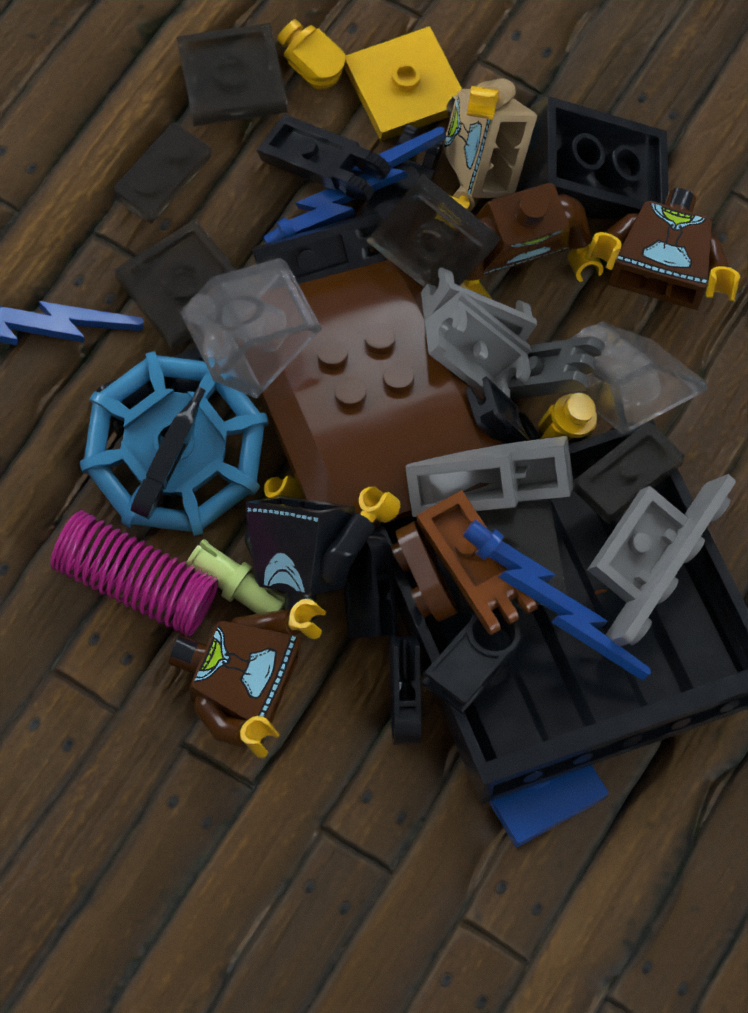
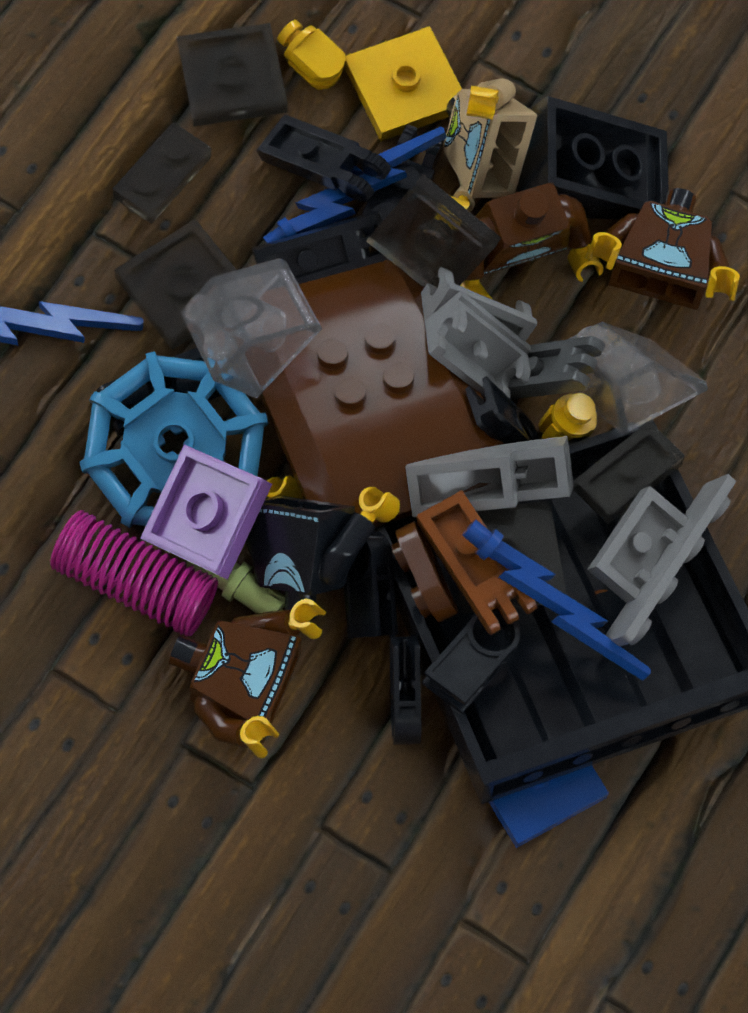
(167, 458): black piece -> none
(206, 511): none -> medium lavender plate

